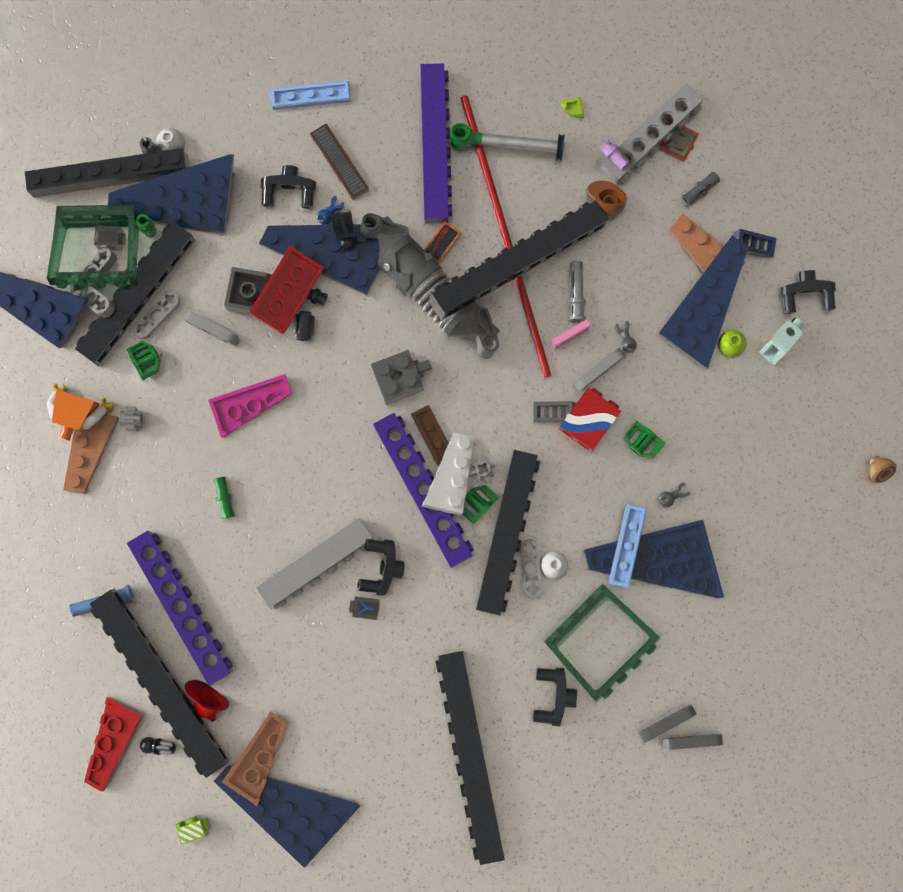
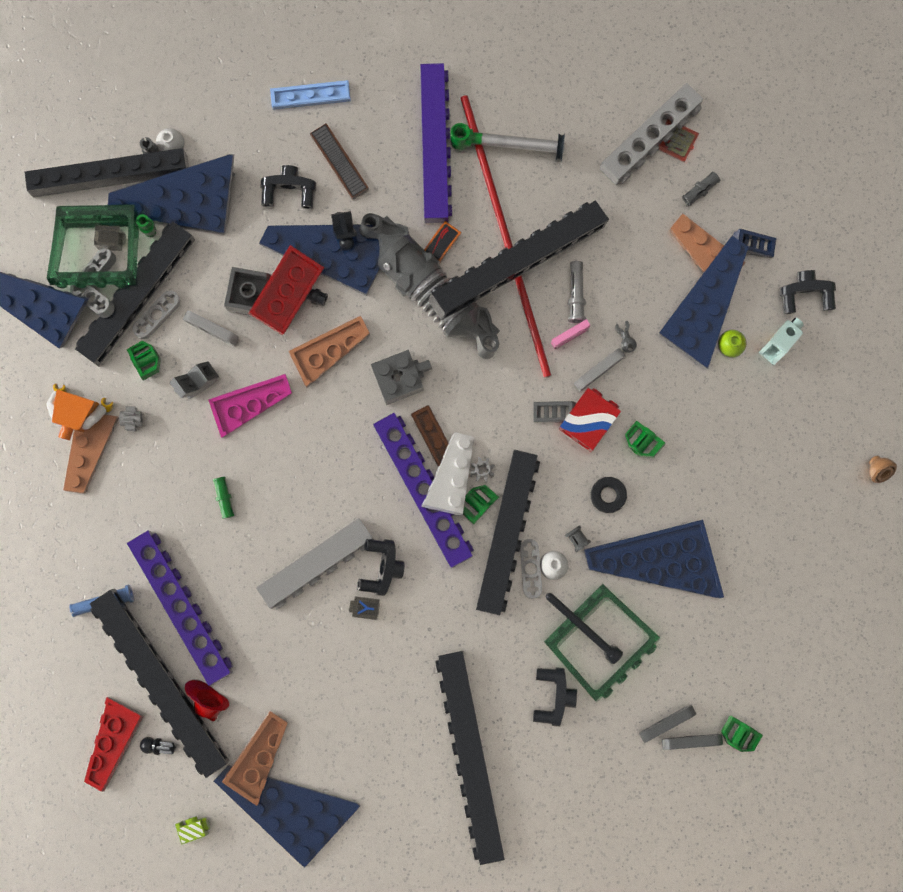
(195, 381): none -> dark grey brick
(304, 326): black brick -> none
(324, 351): none -> nougat wing
(325, 214): blue arm -> none
(573, 107): lime tile -> none
(577, 538): none -> dark grey bush
(608, 196): dark orange cap -> none
(611, 652): none -> black piece
(614, 154): lavender pin -> none
(620, 490): none -> black tyre
(627, 546): light blue tile -> none
(669, 497): dark grey arm -> none
(740, 735): none -> green piece

